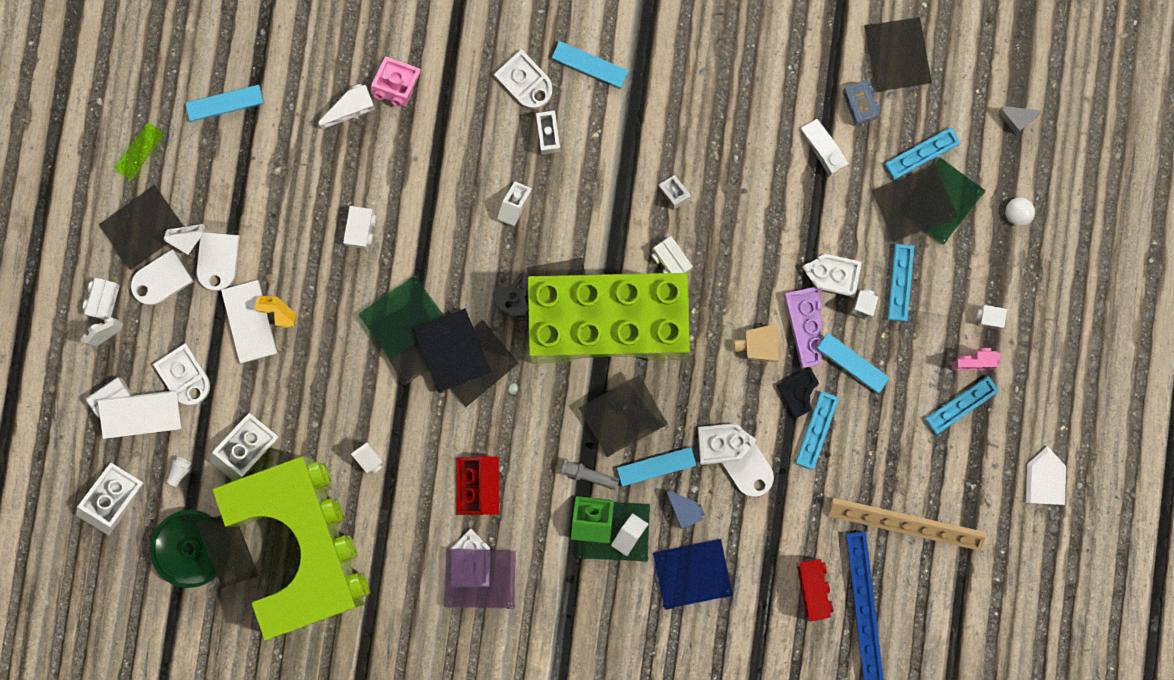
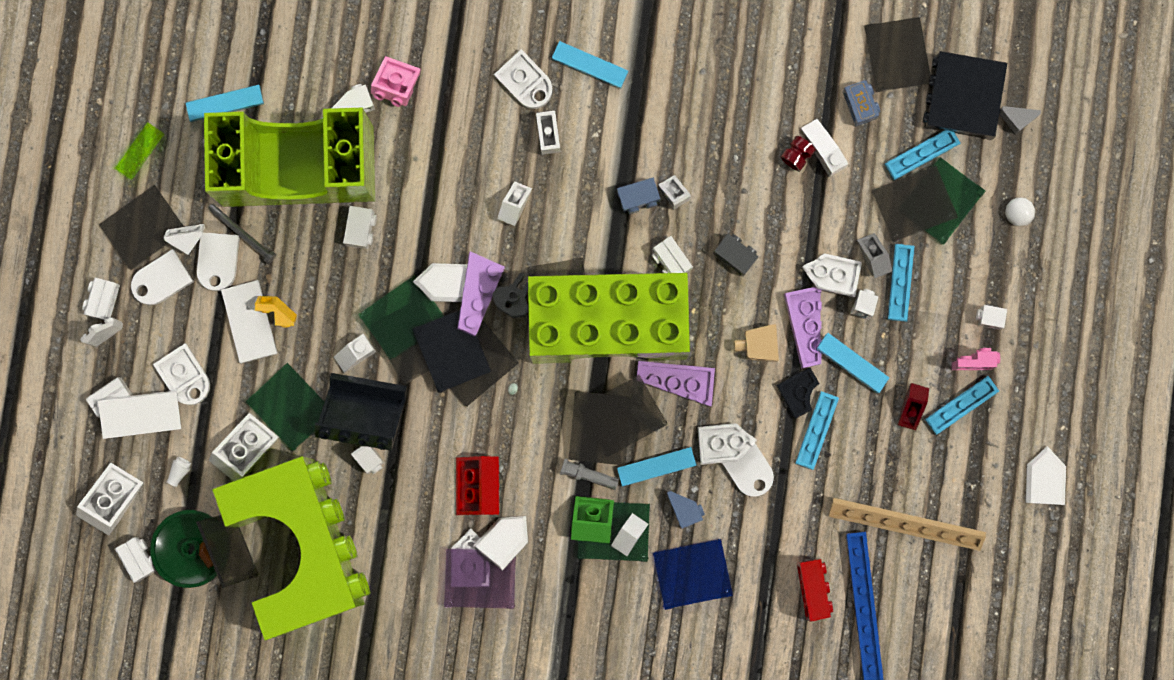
(136, 559): none -> white brick
(204, 555): none -> reddish brown arm
(269, 256): none -> flat silver bar
(288, 406): none -> clear green piece
(289, 162): none -> lime arch
(354, 353): none -> white slope
(361, 412): none -> black panel
(443, 282): none -> white tile
(480, 283): none -> lavender wing
(503, 540): none -> white tile
(600, 428): none -> clear smoke piece
(638, 195): none -> sand blue brick
(683, 380): none -> lavender wing
(736, 254): none -> dark grey brick
(798, 153): none -> dark red wheel
(875, 255): none -> light grey slope
(913, 406): none -> dark red slope
(965, 94): none -> black panel

